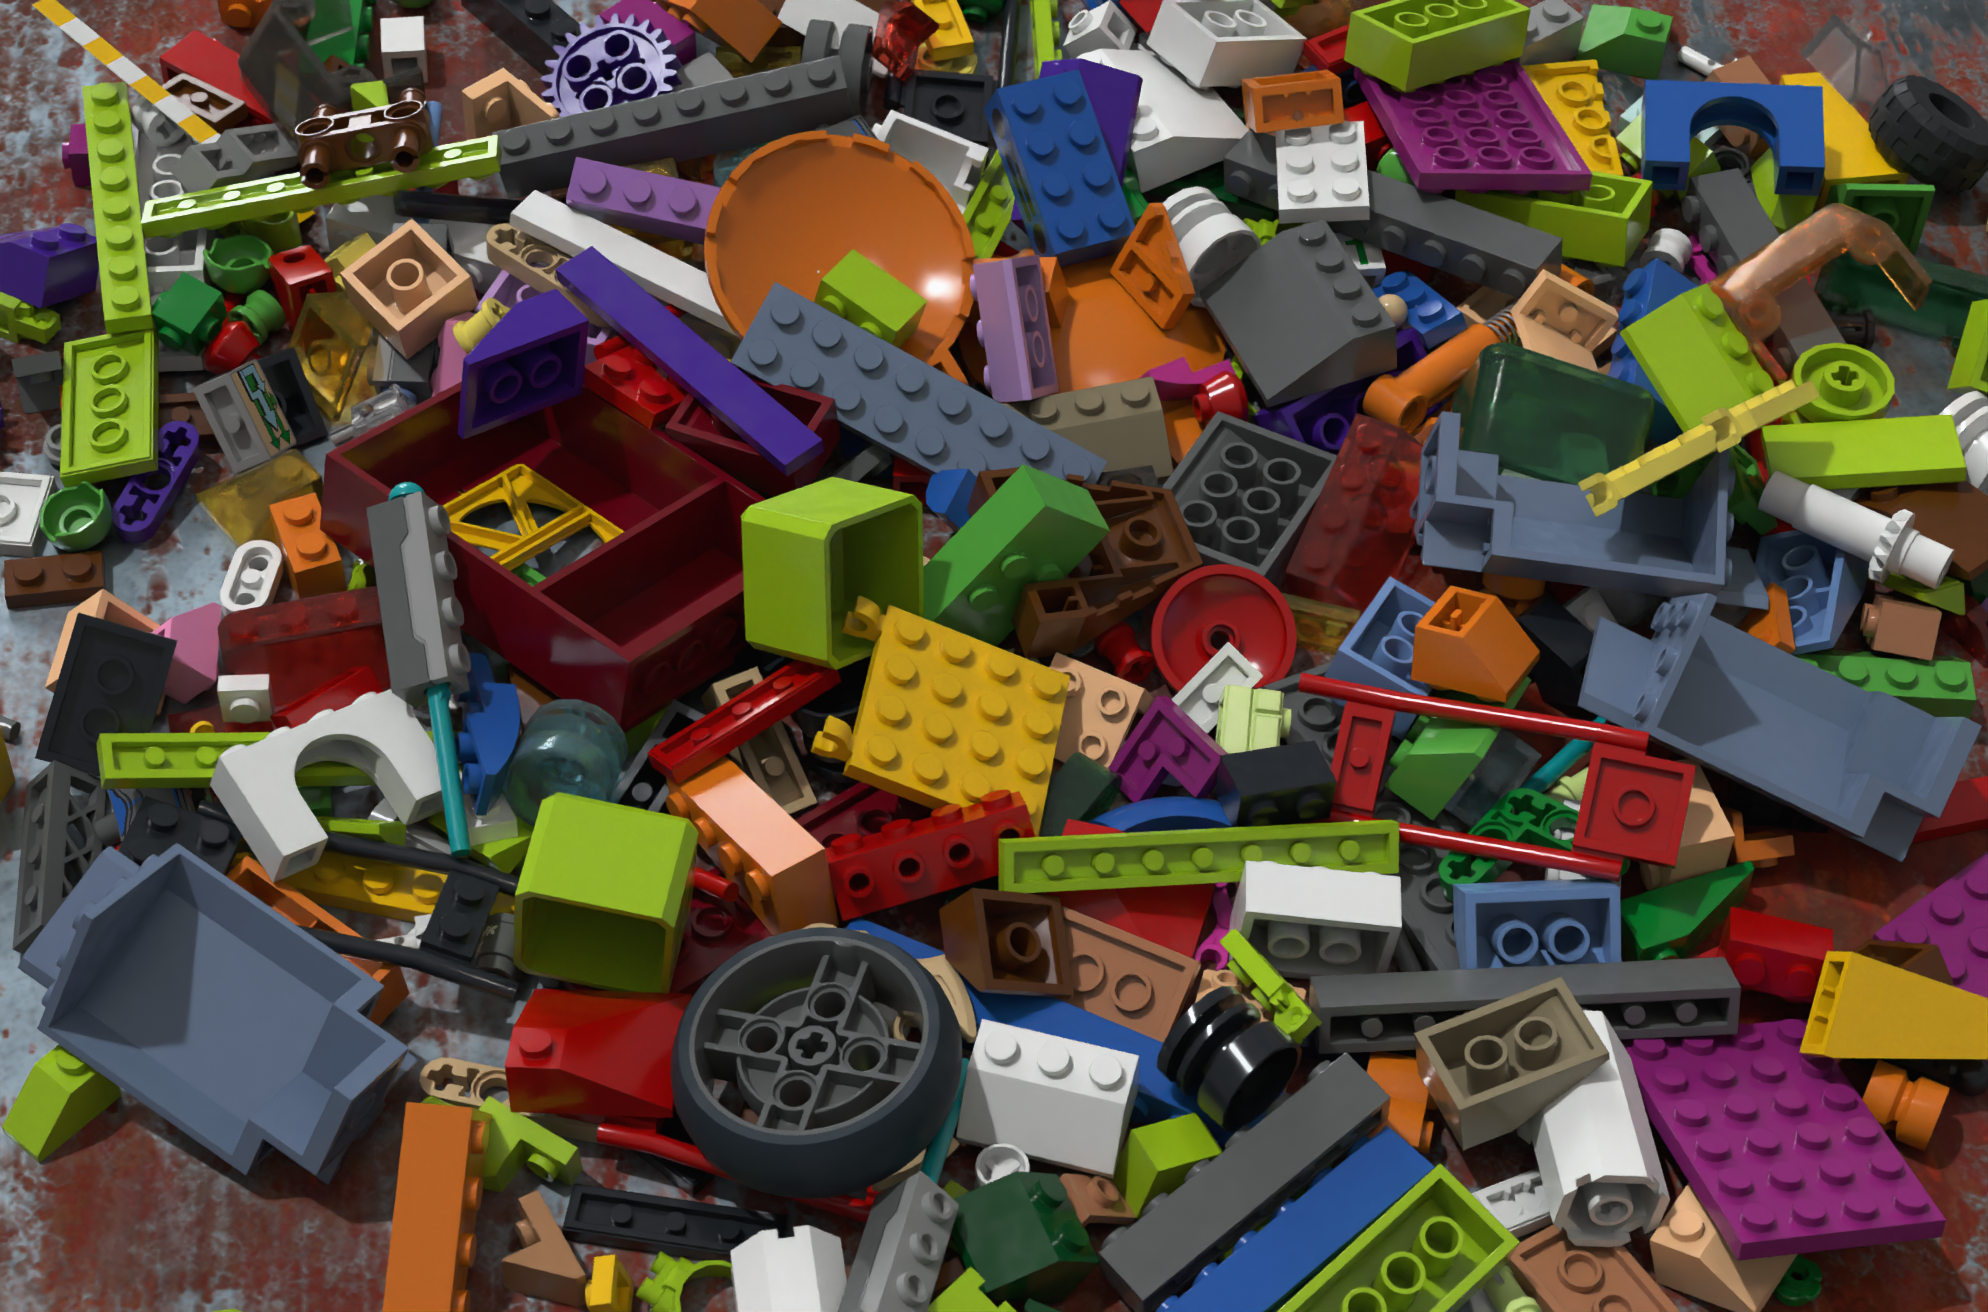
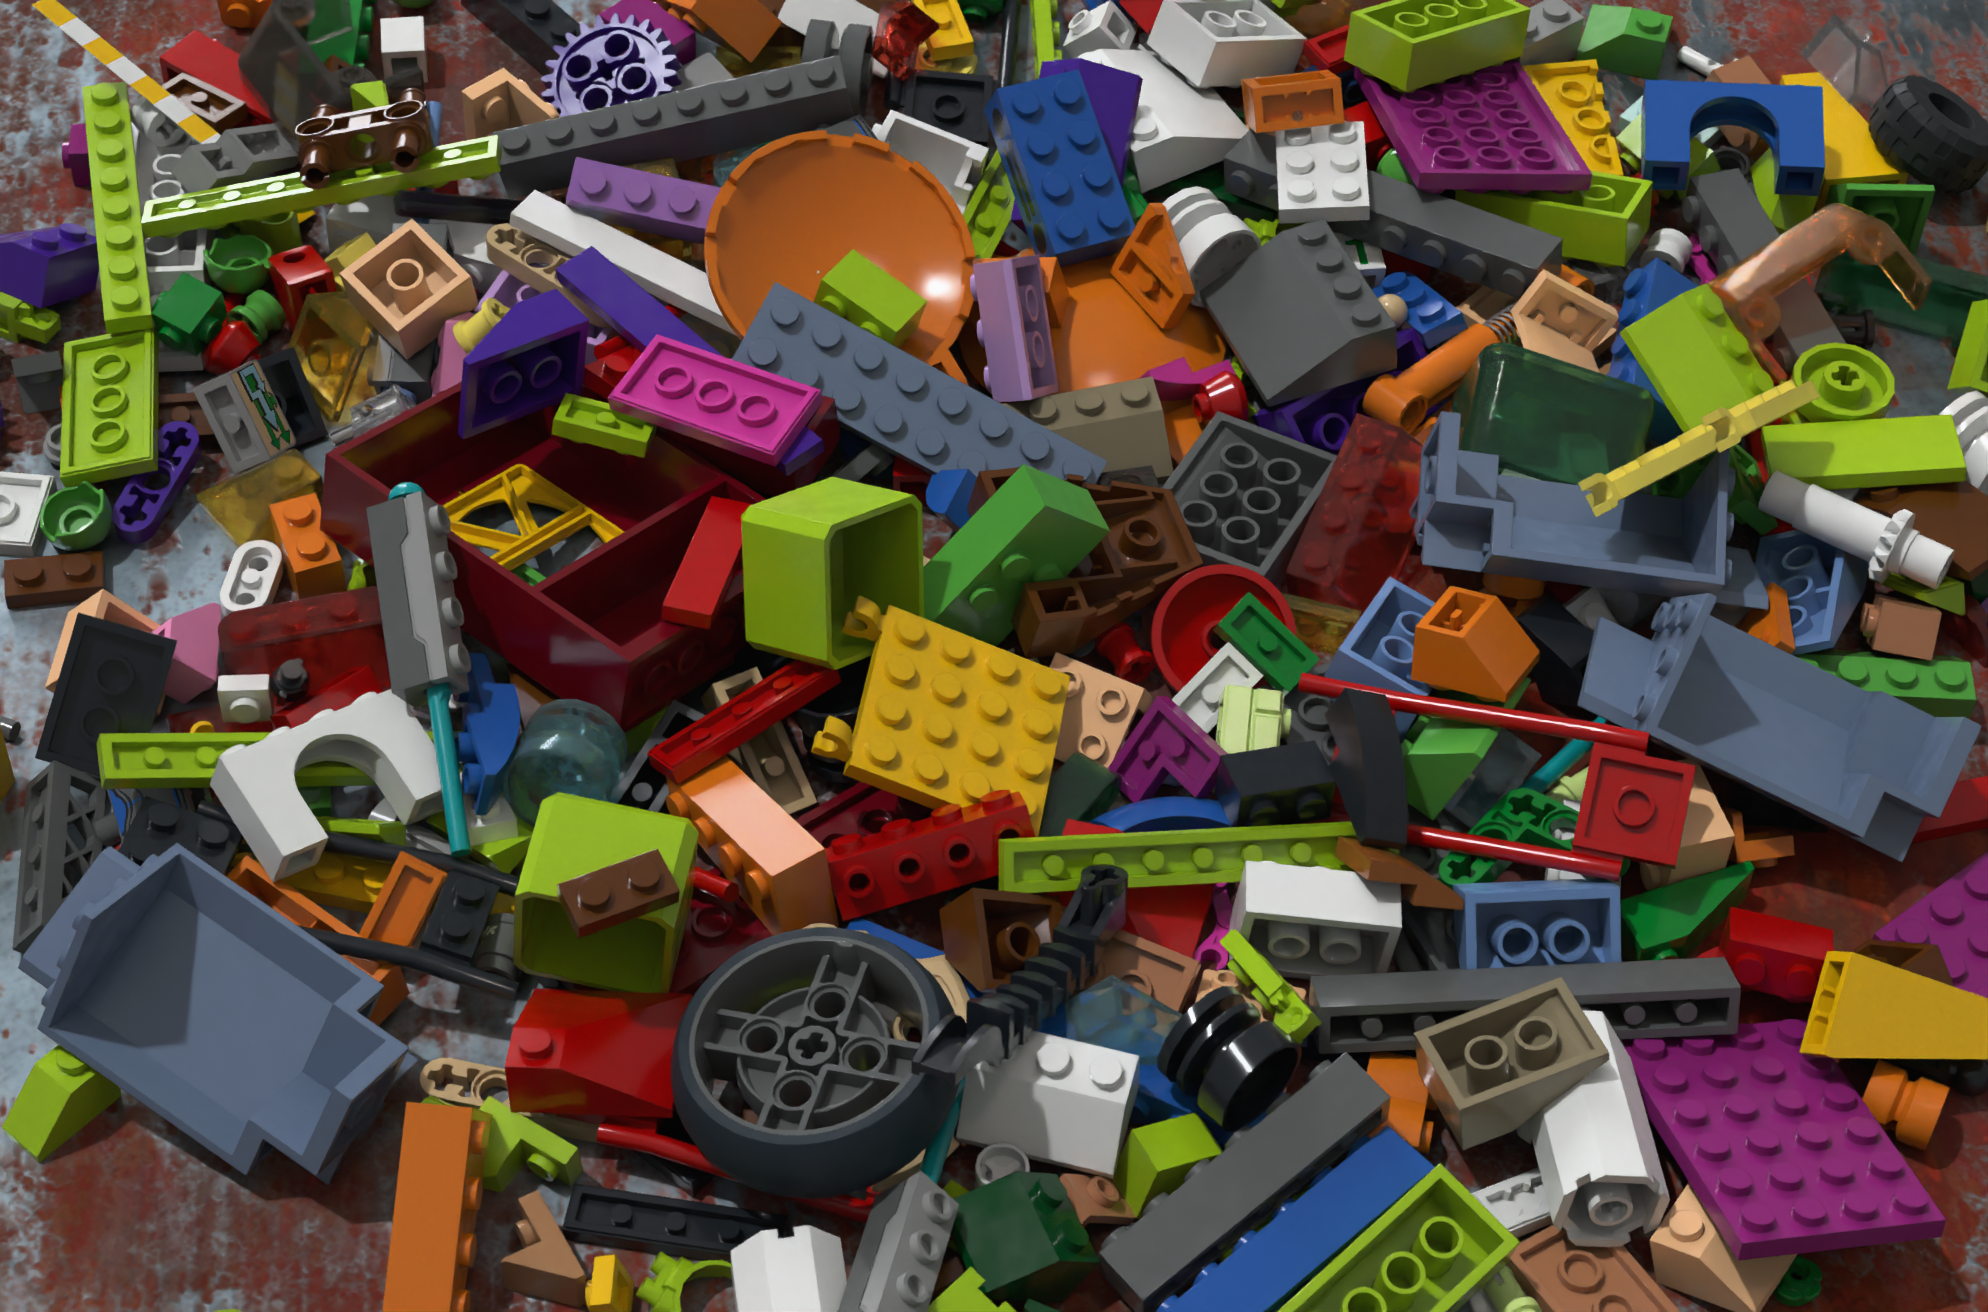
(290, 682): none -> black piece
(404, 901): none -> orange tile
(596, 424): none -> lime plate
(618, 893): none -> reddish brown plate
(707, 566): none -> red tile
(715, 400): none -> dark pink tile
(1006, 1018): none -> black piece
(1120, 1019): none -> clear light blue slope
(1266, 643): none -> green plate
(1370, 767): none -> black slope
(1387, 866): none -> dark orange slope

